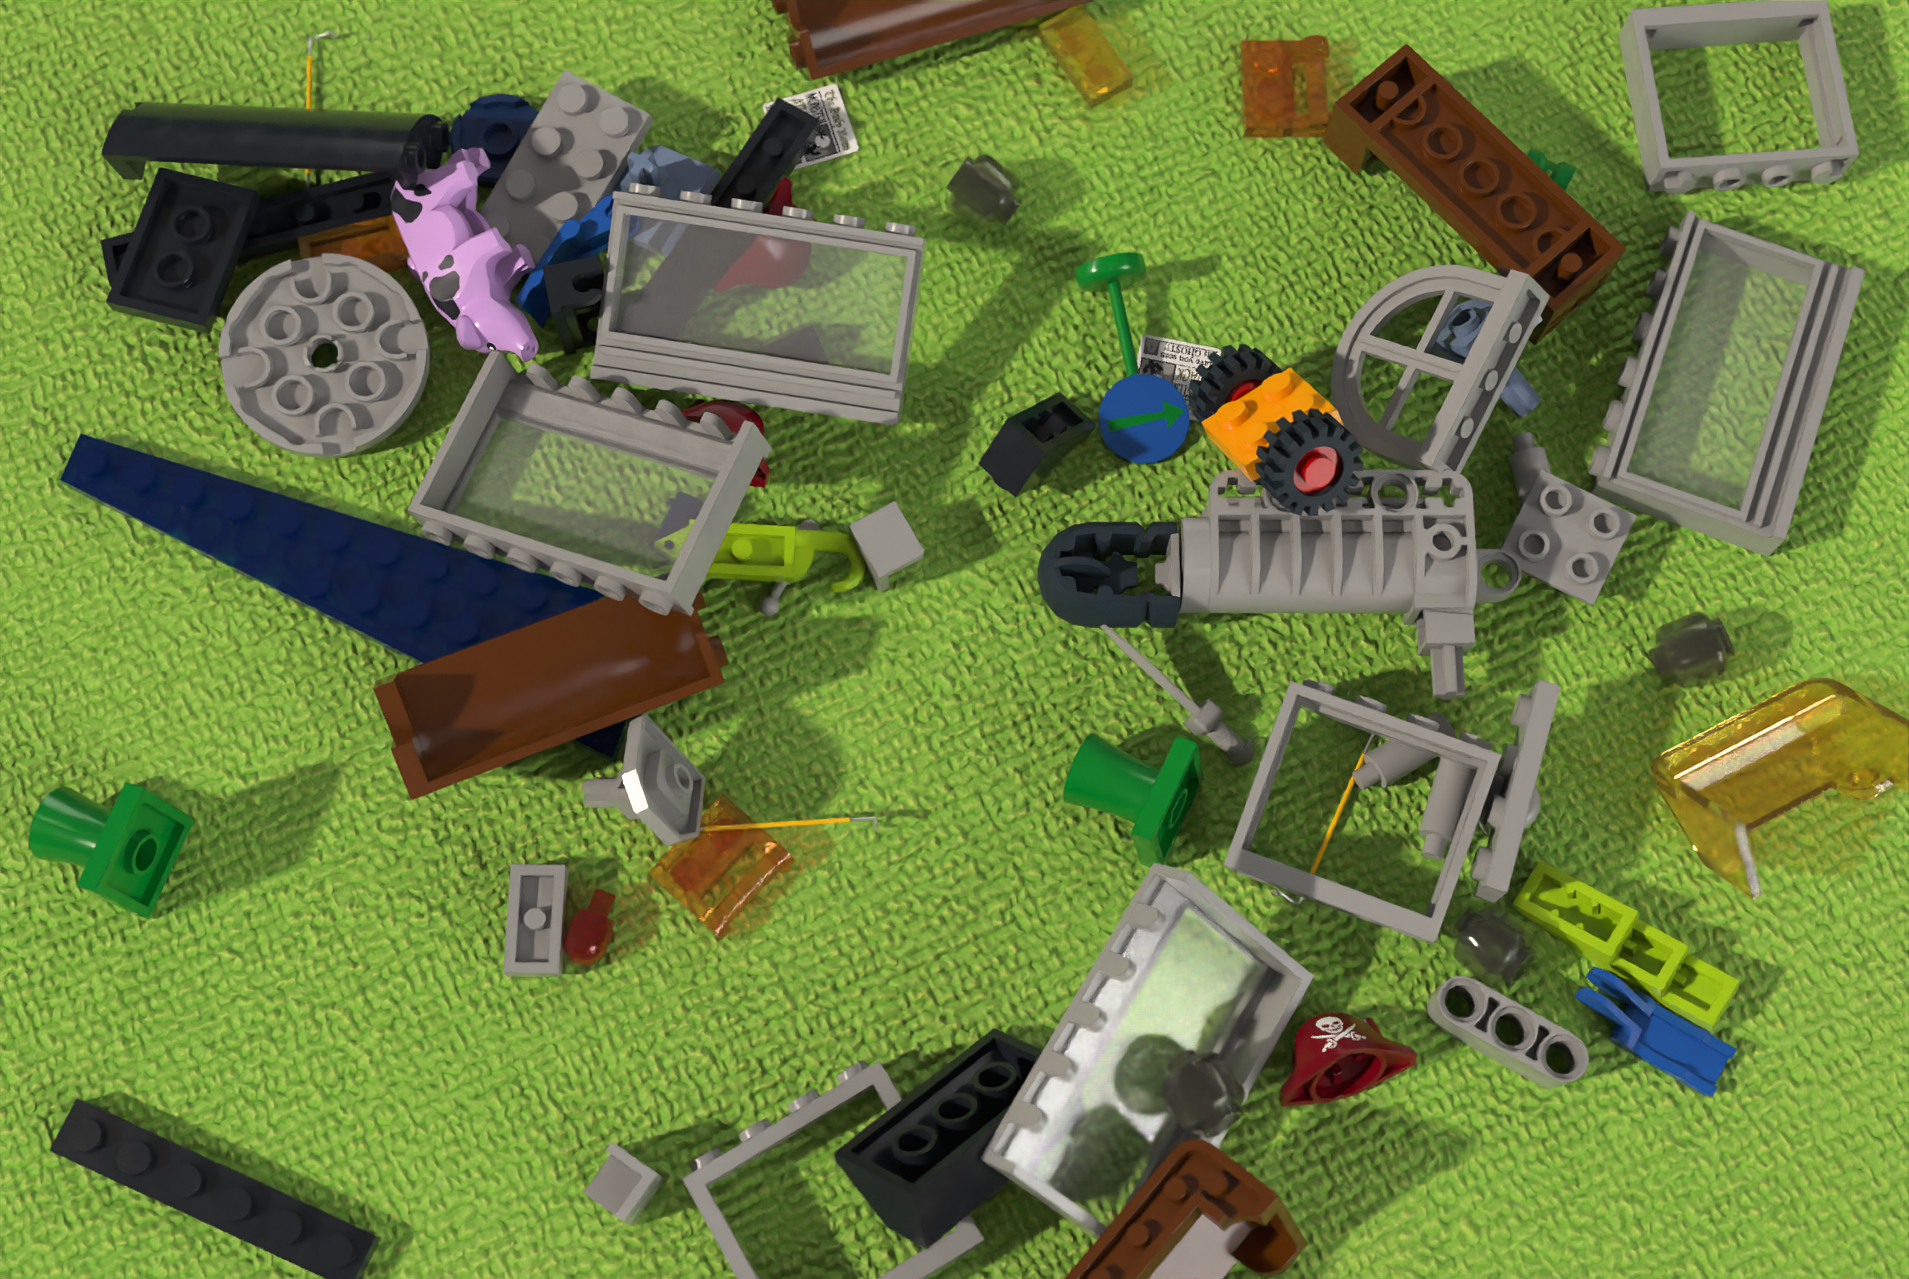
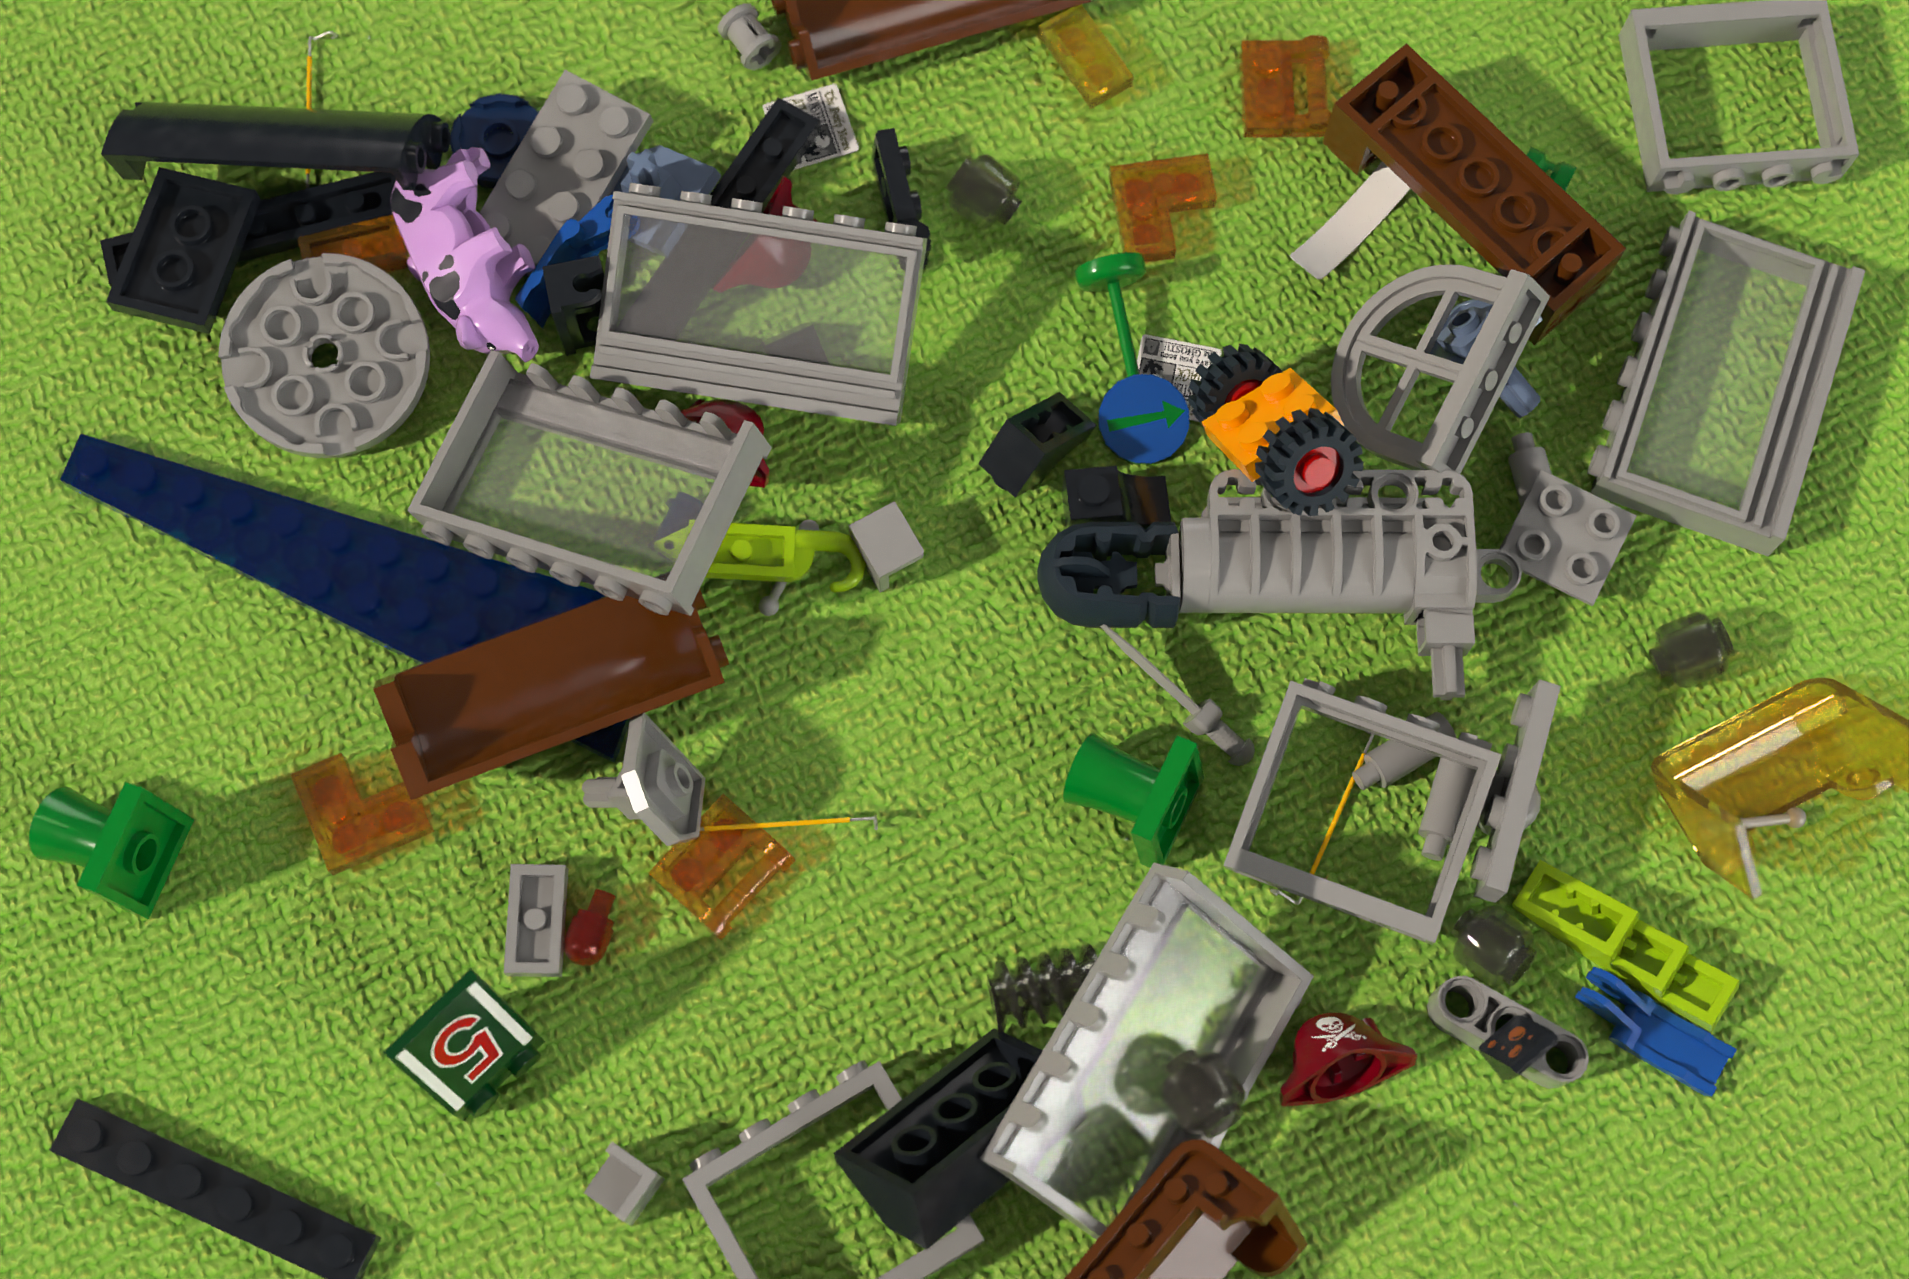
(351, 827): none -> clear orange plate
(466, 1047): none -> dark green slope
(749, 36): none -> light grey bush
(891, 170): none -> black hinge
(1038, 988): none -> clear smoke piece
(1113, 496): none -> black arch
(1149, 192): none -> clear orange plate
(1351, 223): none -> white sticker
(1517, 1046): none -> black slope
(1794, 817): none -> light grey hinge

